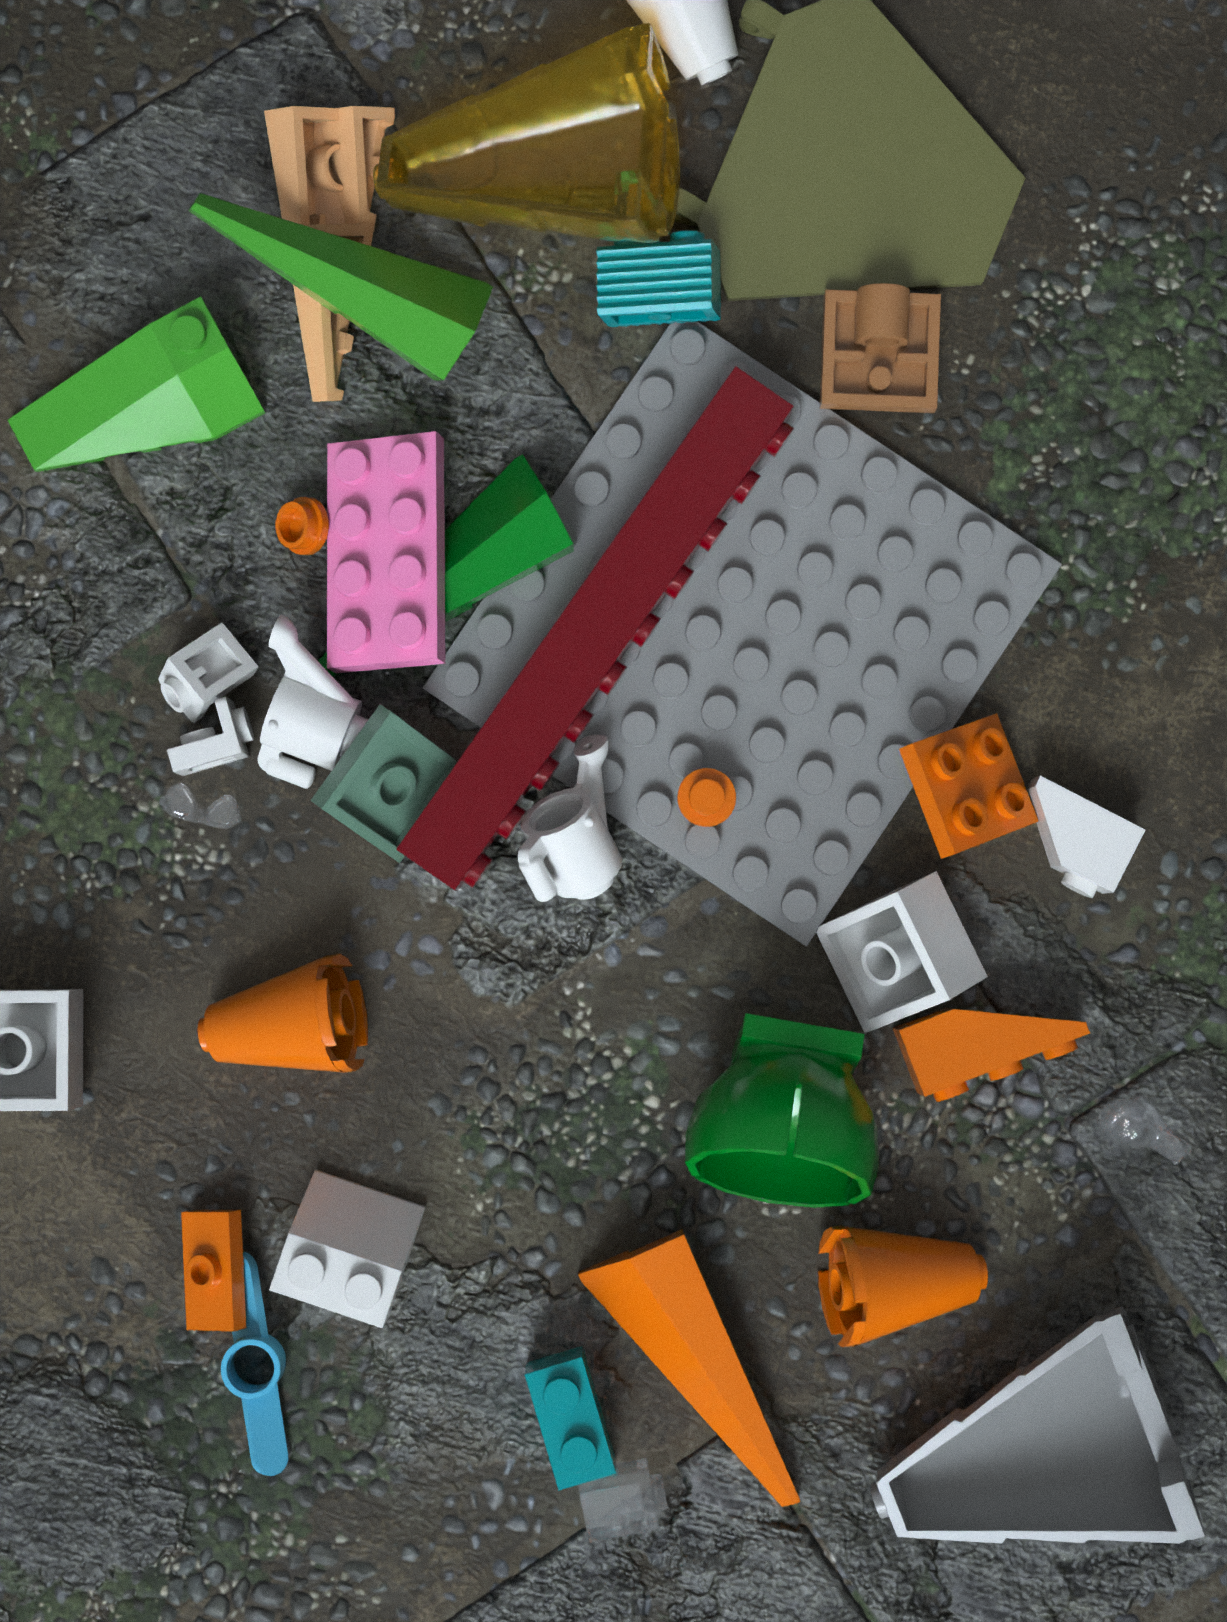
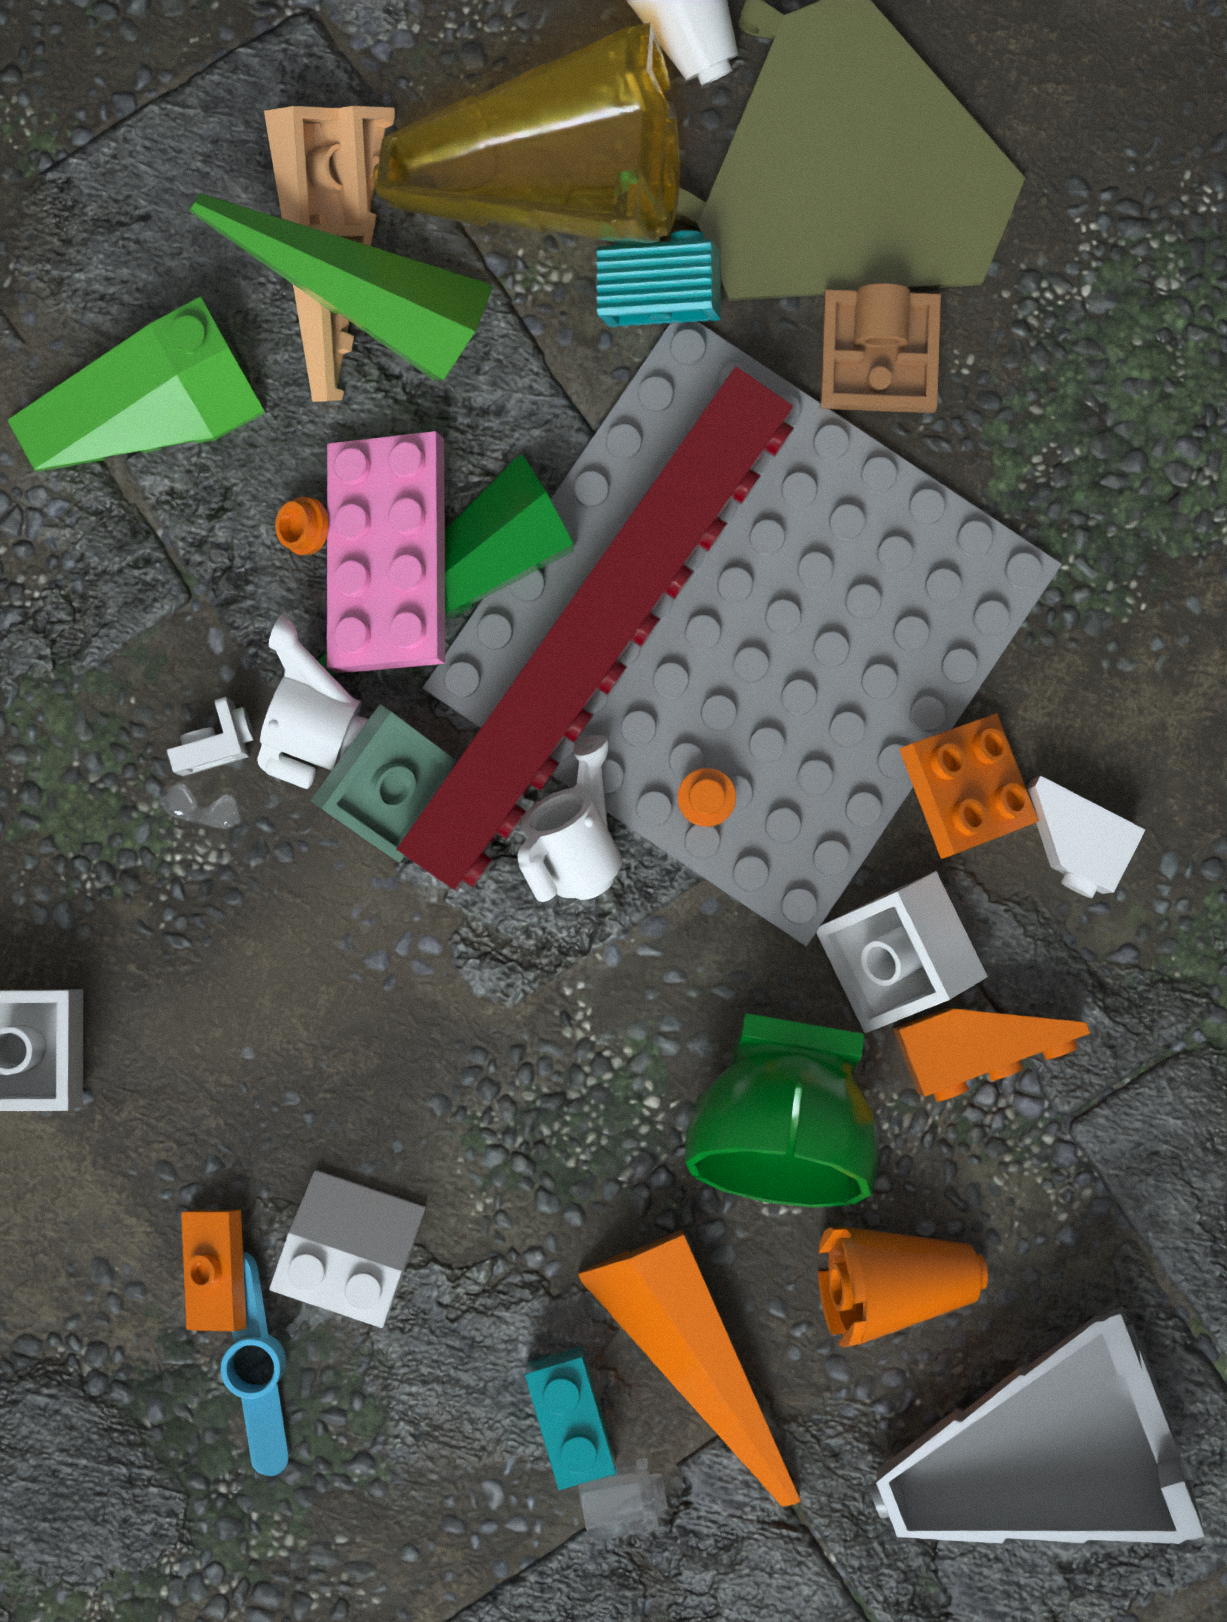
(205, 672): white bracket -> none
(292, 1021): orange cone -> none
(1138, 1124): clear animal -> none

